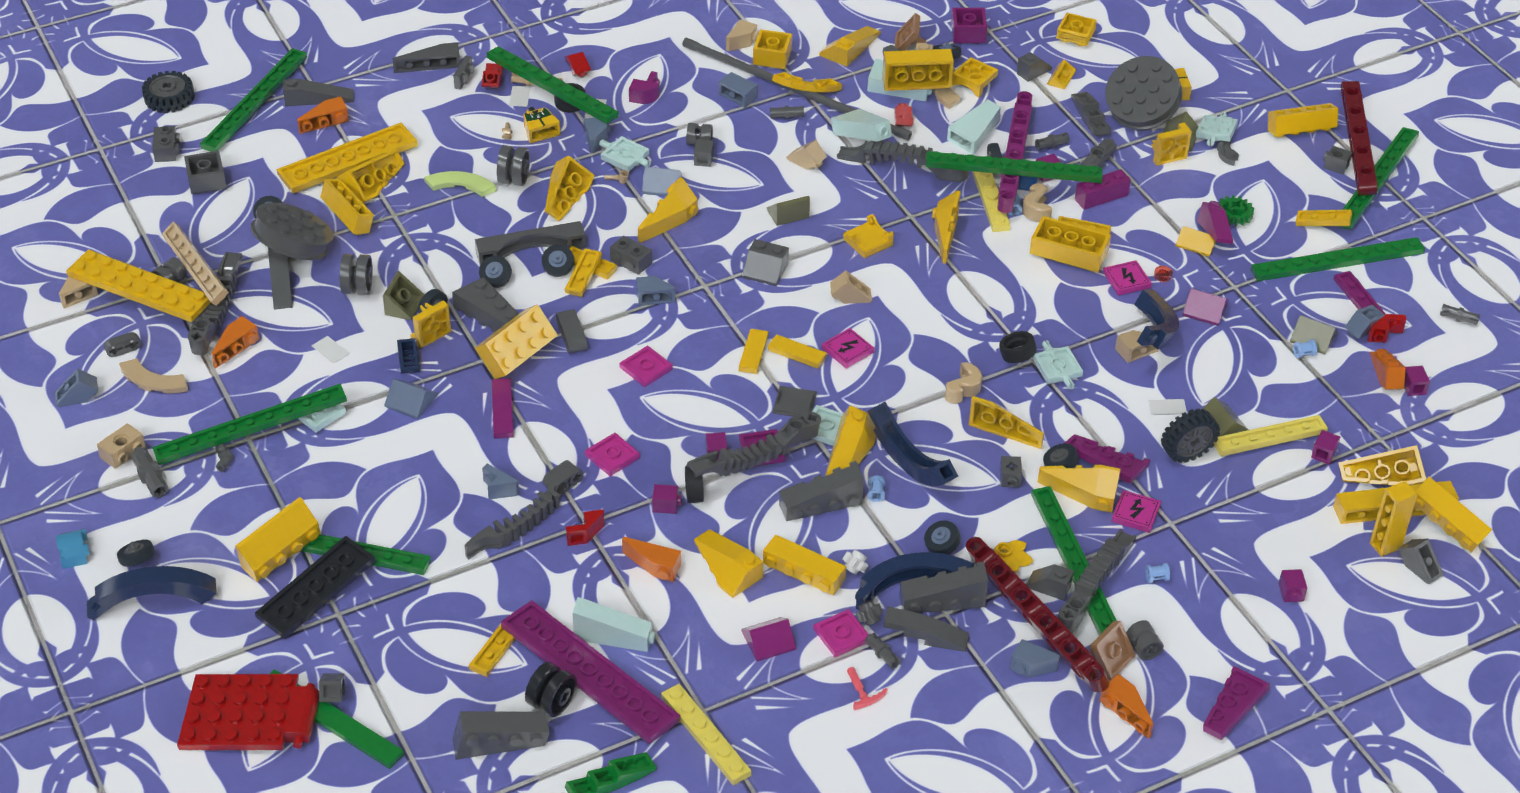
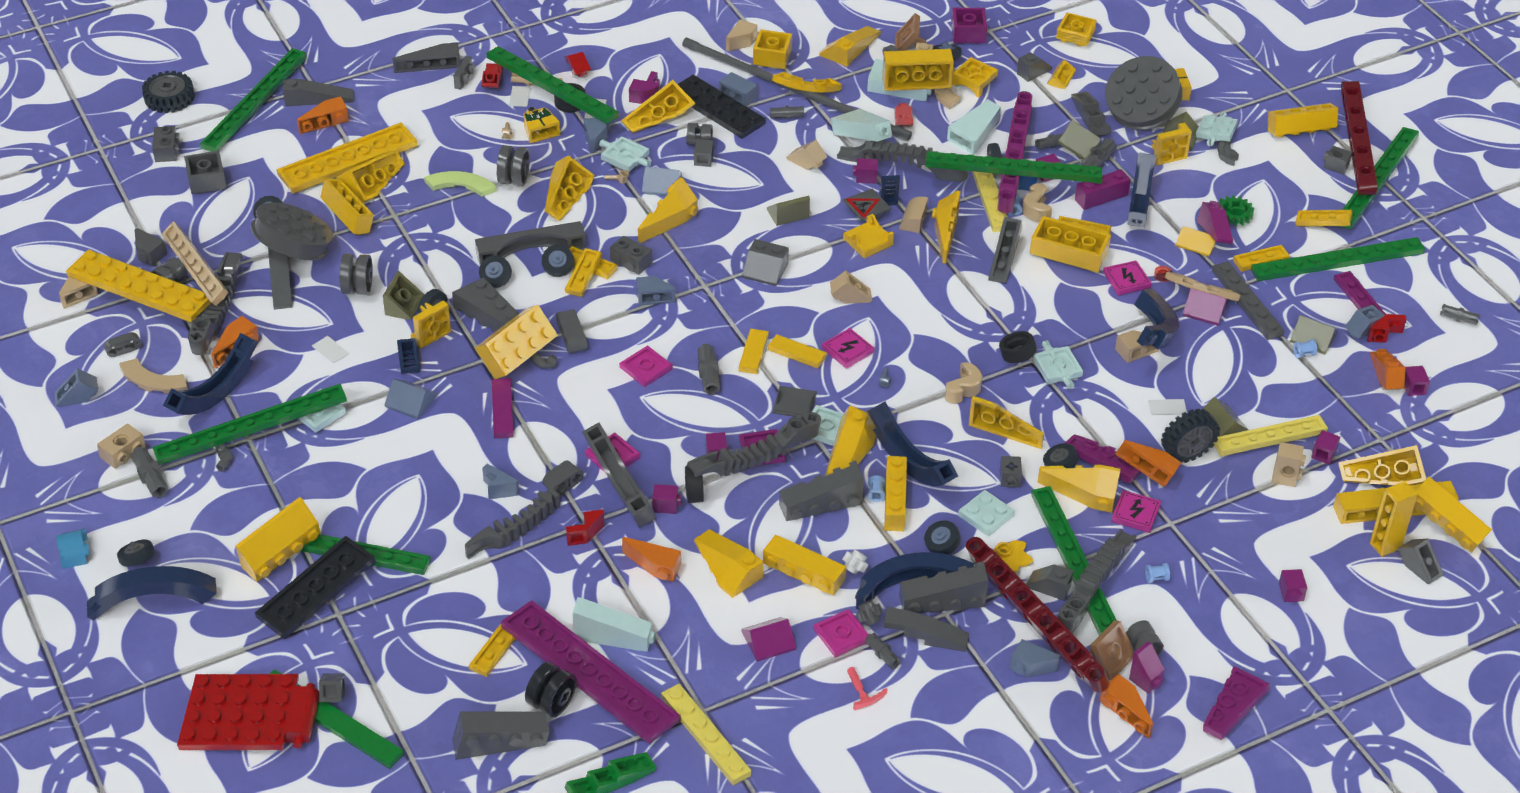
(149, 247): none -> dark grey slope
(218, 385): none -> dark blue arch
(550, 362): none -> dark grey arm
(618, 475): none -> dark grey arch
(662, 106): none -> yellow wedge
(708, 369): none -> dark grey piece
(721, 107): none -> black plate
(866, 170): none -> magenta brick
(867, 203): none -> dark grey piece
(884, 379): none -> sand blue hand
(893, 185): none -> dark blue slope
(895, 493): none -> yellow brick
(914, 215): none -> tan brick
(986, 513): none -> light aqua plate
(1005, 250): none -> dark grey slope
(1078, 139): none -> olive slope
(1141, 189): none -> arch
(1146, 669): none -> magenta slope
(1150, 461): none -> orange slope
(1194, 284): none -> tan tile
(1245, 260): none -> yellow tile
(1248, 301): none -> dark grey plate
(1288, 464): none -> tan brick

